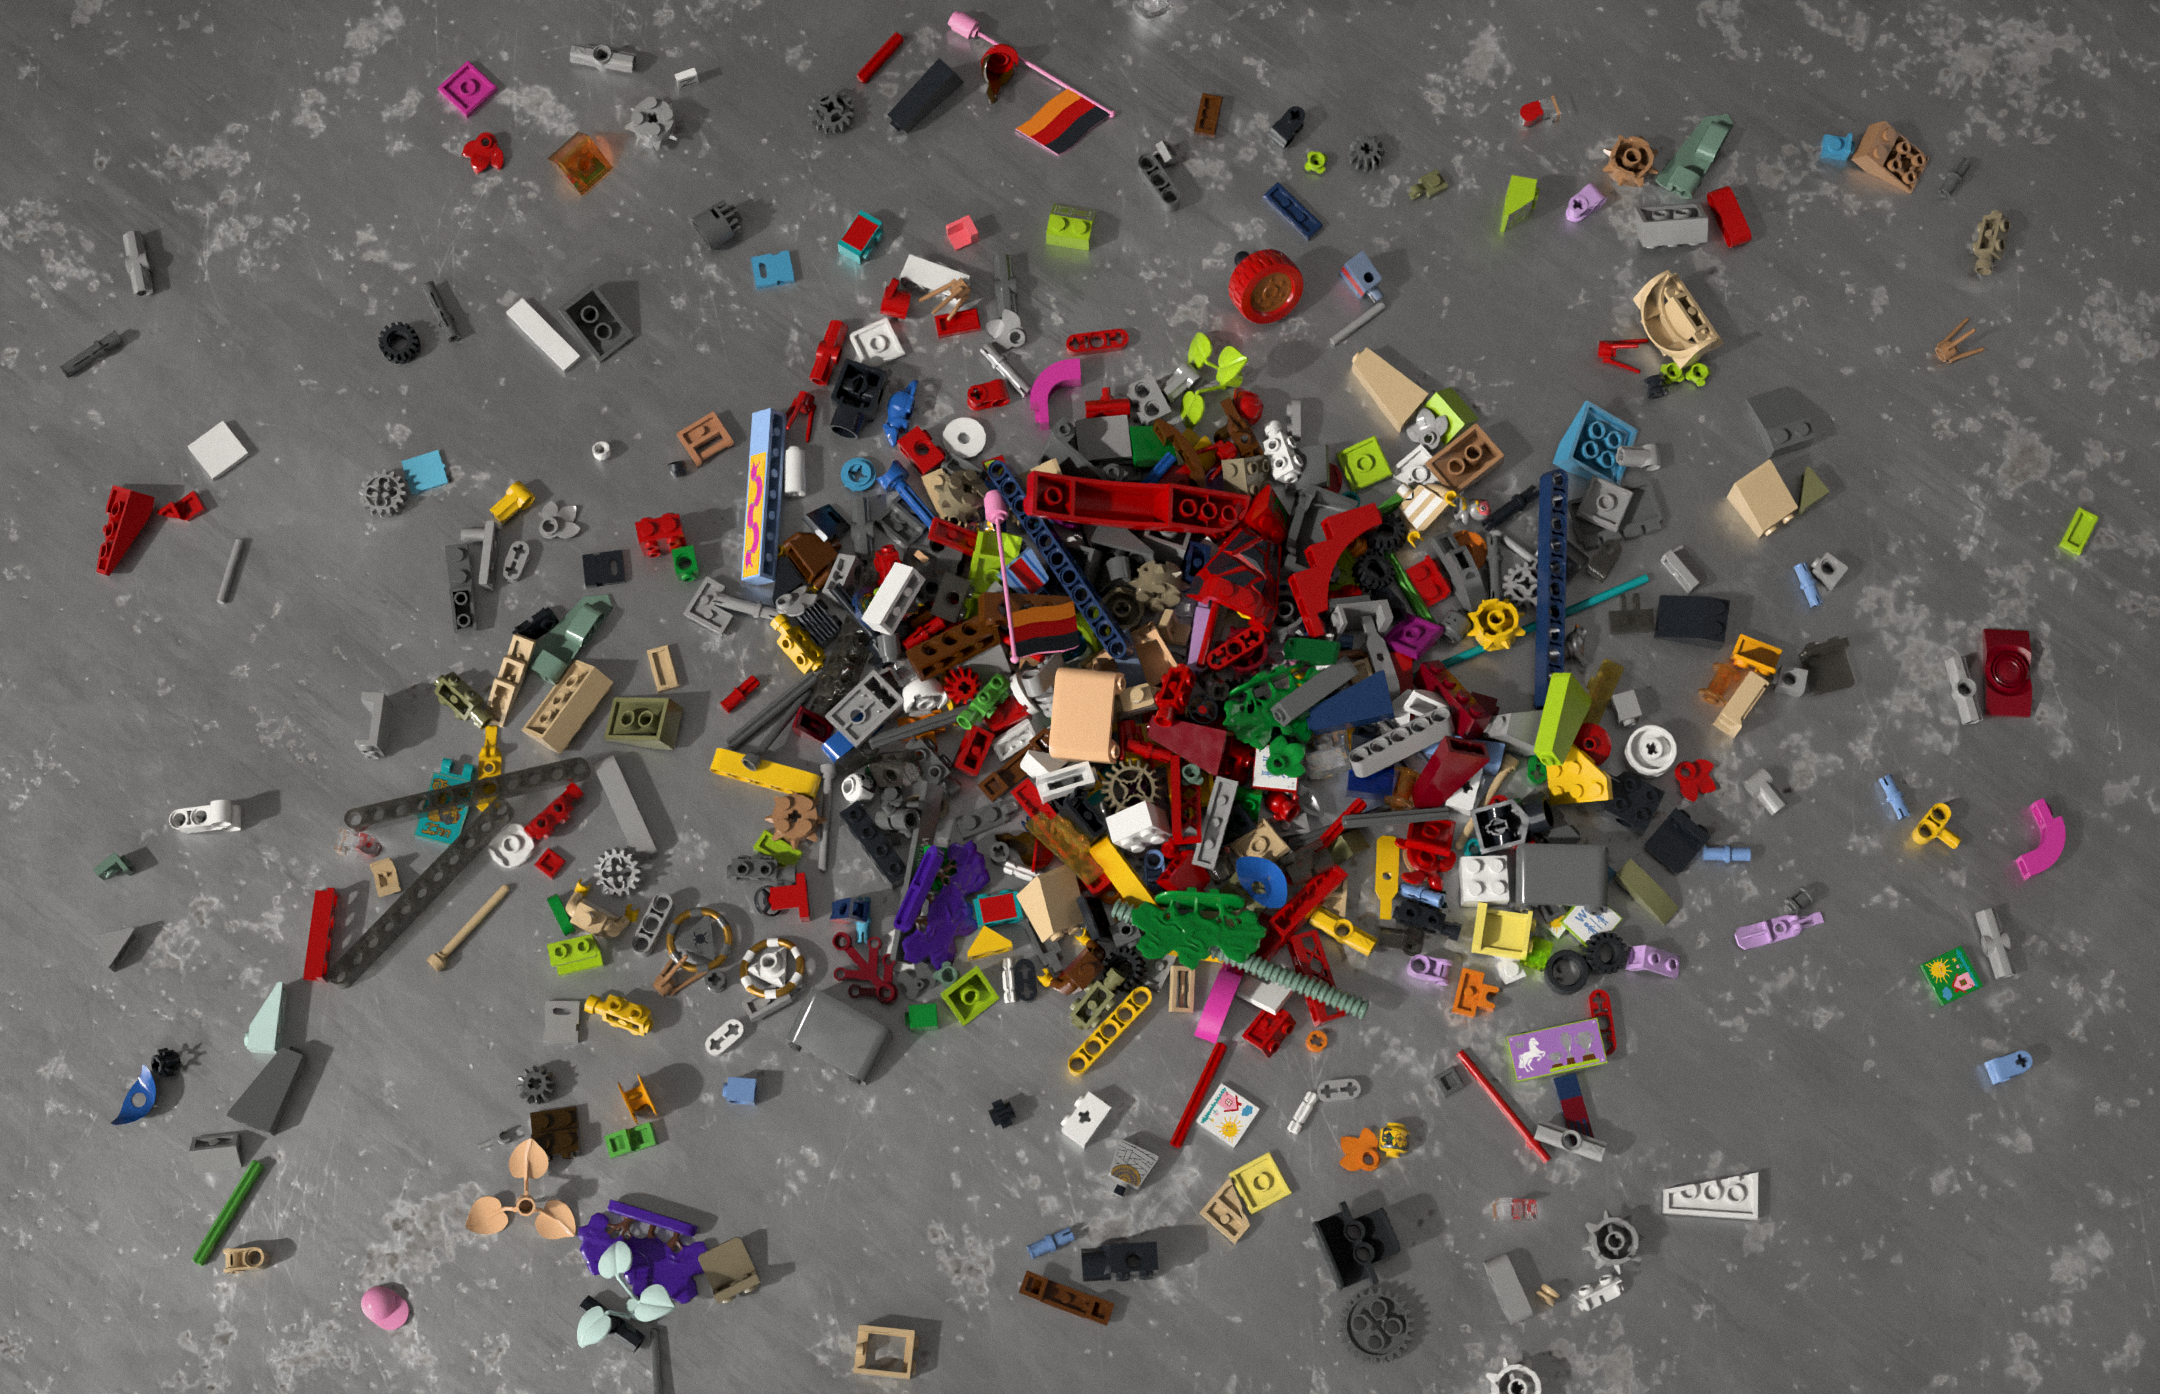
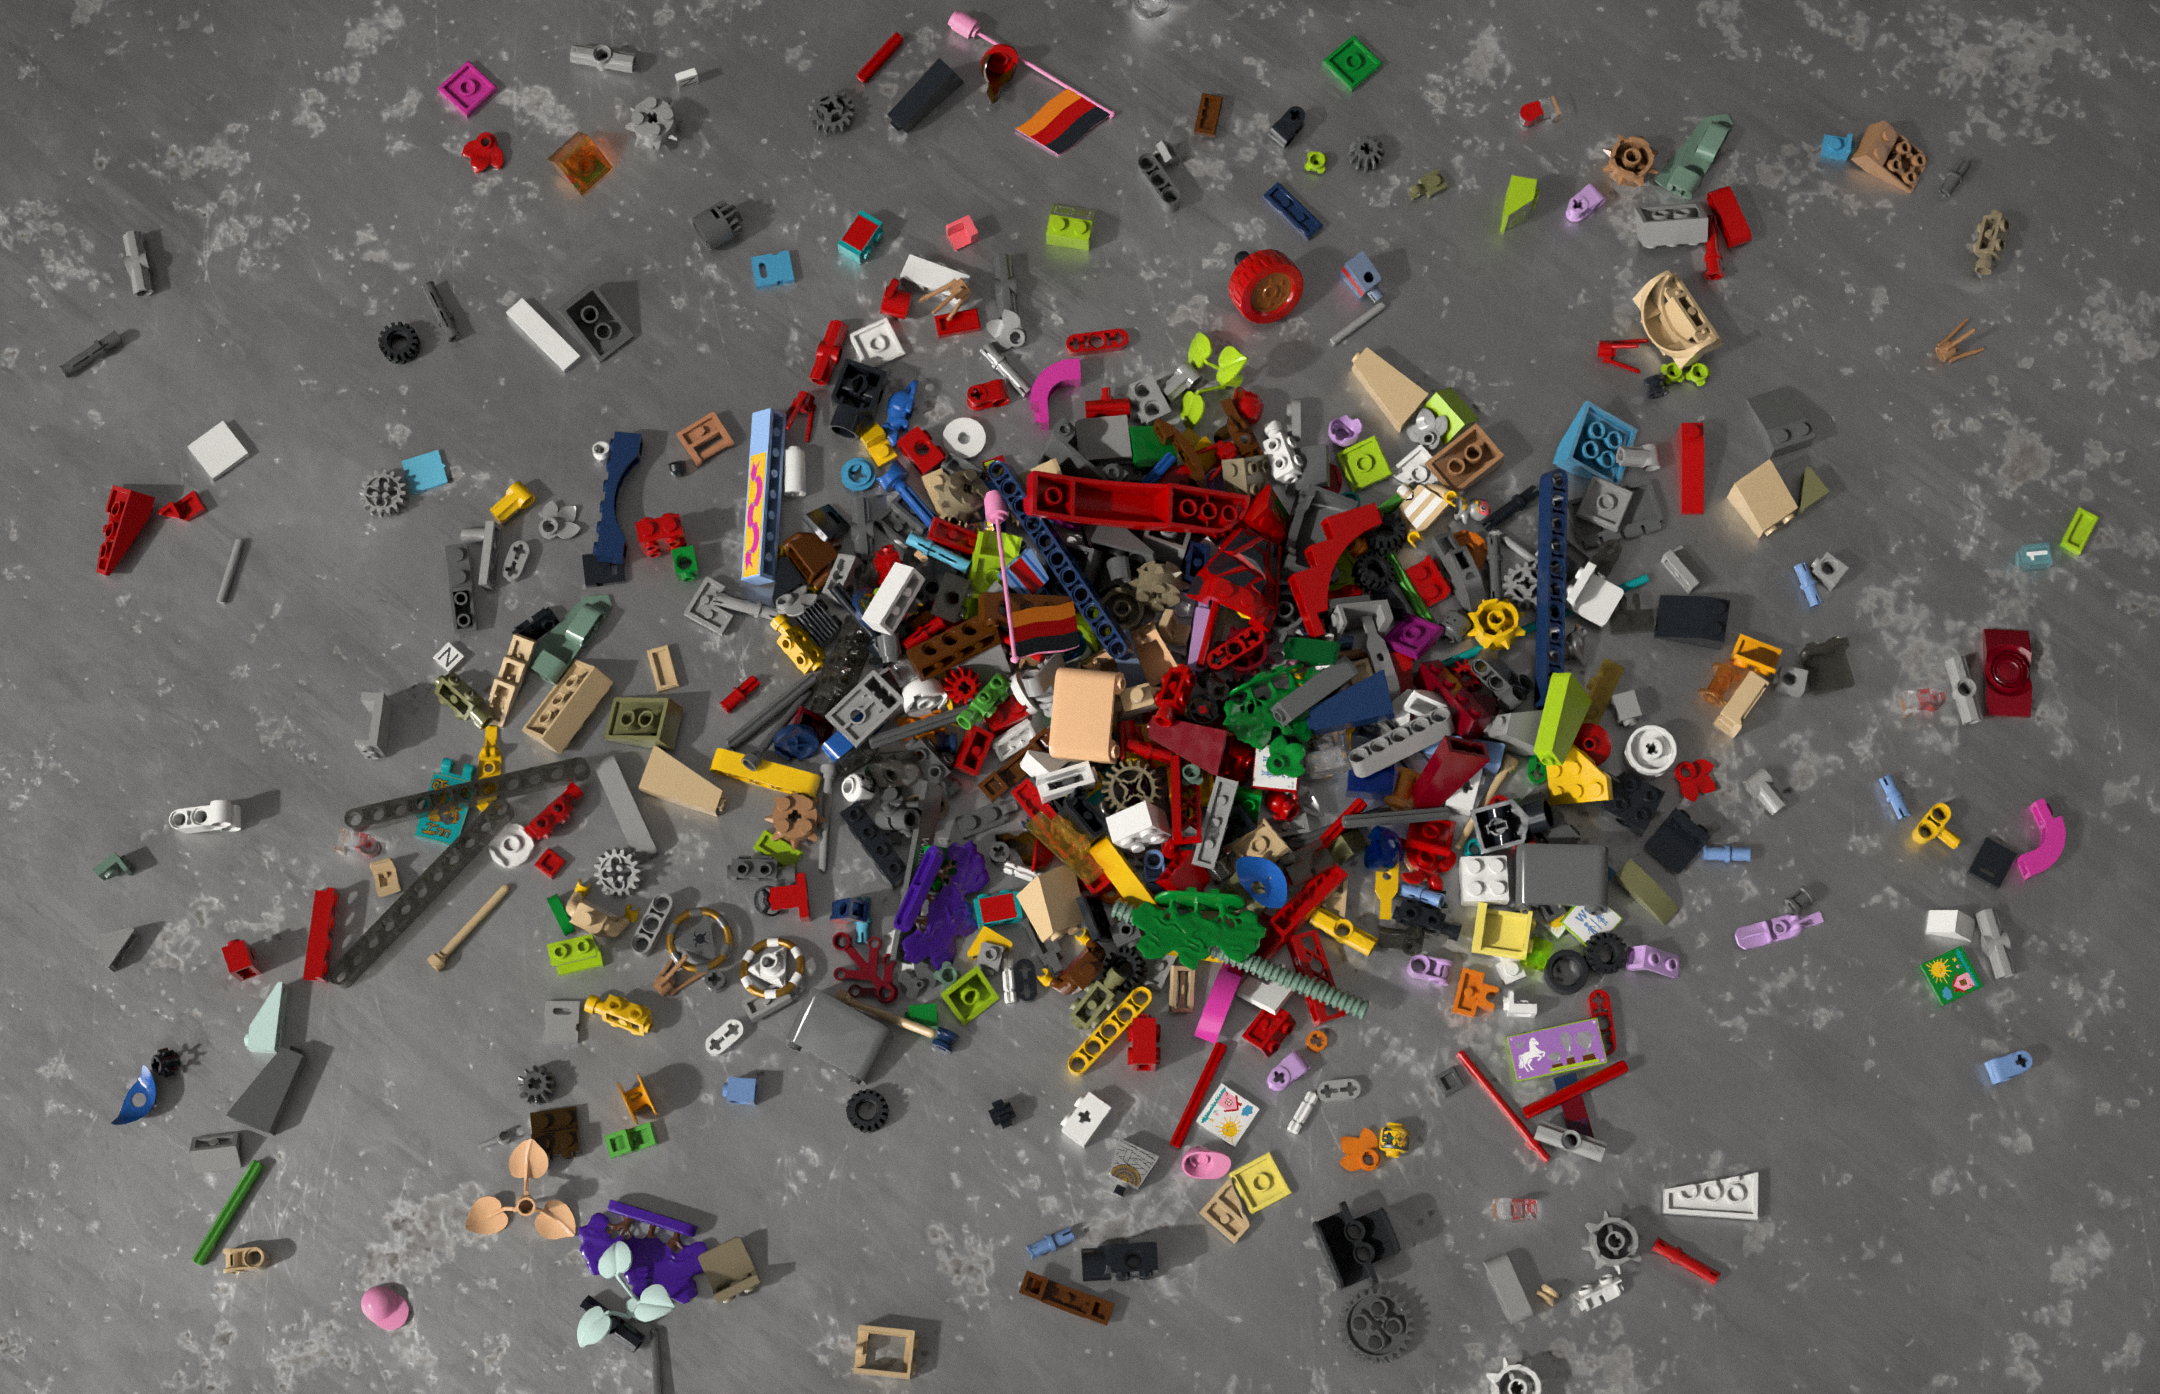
(241, 960): none -> red brick
(448, 657): none -> white tile
(625, 456): none -> dark blue arch
(680, 785): none -> tan slope
(795, 741): none -> dark blue tile
(846, 998): none -> tan piece
(863, 1097): none -> black tyre
(877, 445): none -> yellow slope
(928, 547): none -> medium azure pin
(945, 1040): none -> dark blue wheel
(947, 743): none -> dark blue wheel
(990, 958): none -> light grey bracket
(1144, 1035): none -> red brick
(1205, 1164): none -> bright pink cap
(1290, 1069): none -> lavender piece
(1345, 431): none -> lavender hair
(1352, 63): none -> green tile
(1384, 850): none -> clear blue cylinder
(1458, 671): none -> red gear
(1510, 689): none -> dark grey piece
(1521, 1009): none -> white bracket
(1575, 1089): none -> red axle
(1593, 596): none -> white bracket
(1686, 1261): none -> red pin
(1691, 468): none -> red slope
(1713, 256): none -> red pin
(1914, 700): none -> clear leg
(1950, 924): none -> white slope
(1993, 858): none -> black piece
(2033, 557): none -> clear light blue brick

